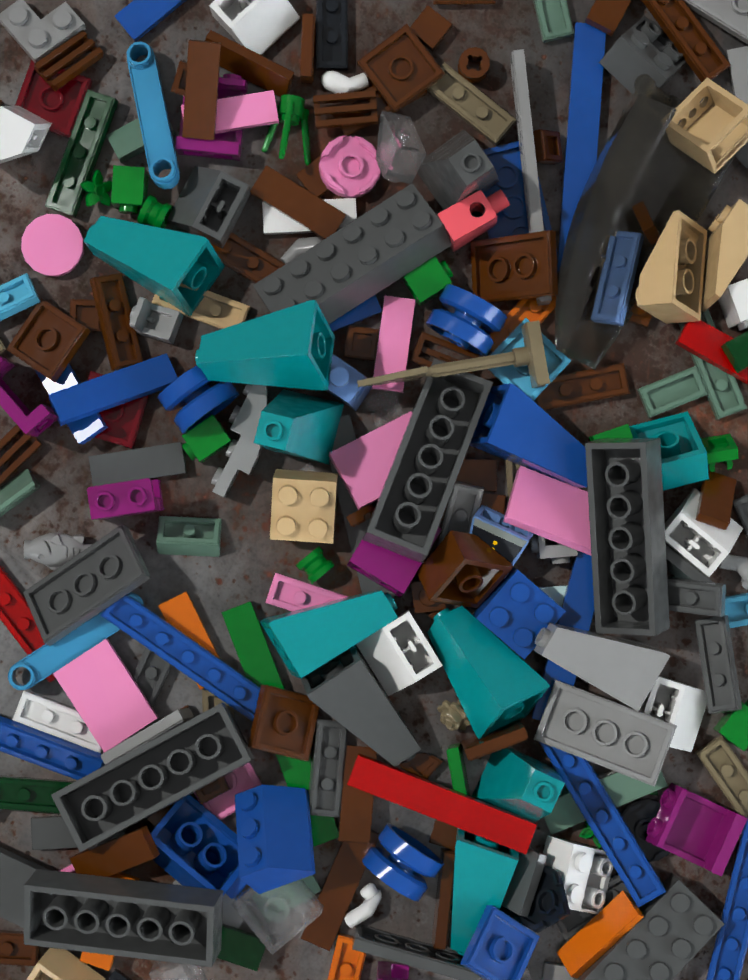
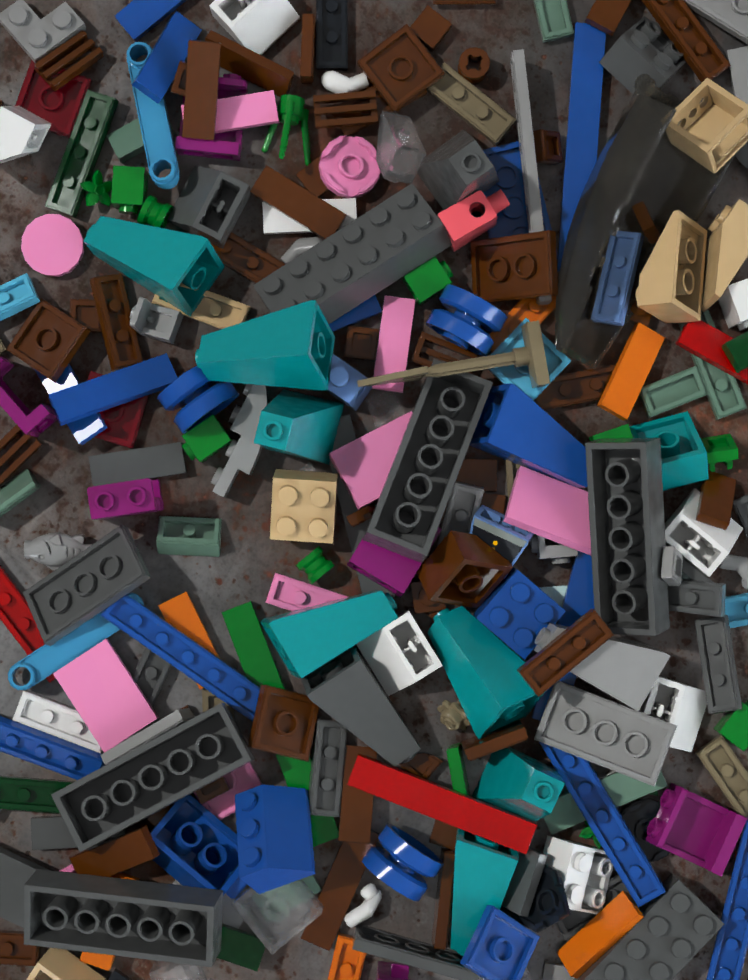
(165, 56): none -> blue tile
(565, 652): none -> reddish brown tile
(631, 371): none -> orange tile
(671, 566): none -> light grey tile

